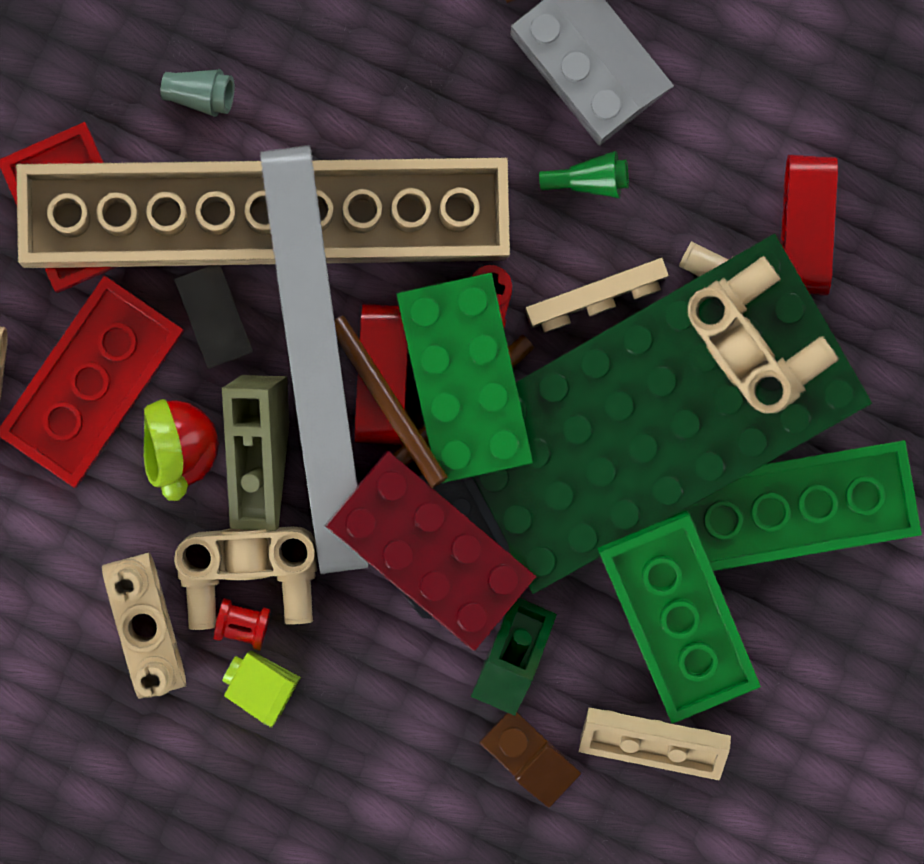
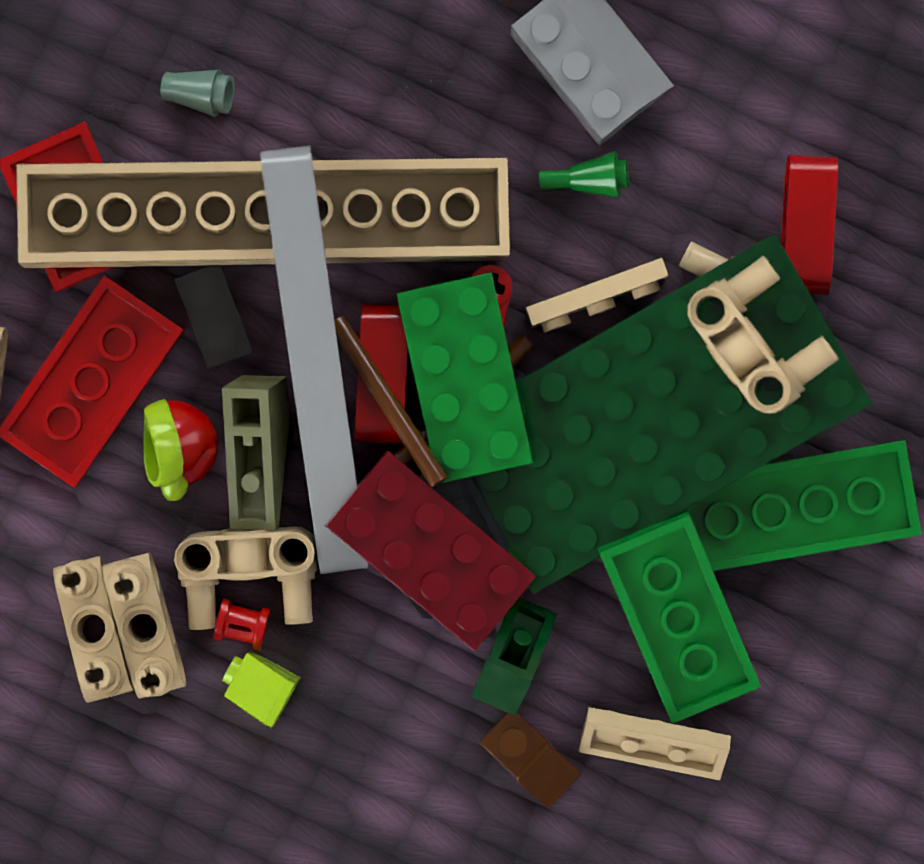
(101, 664): none -> tan piece

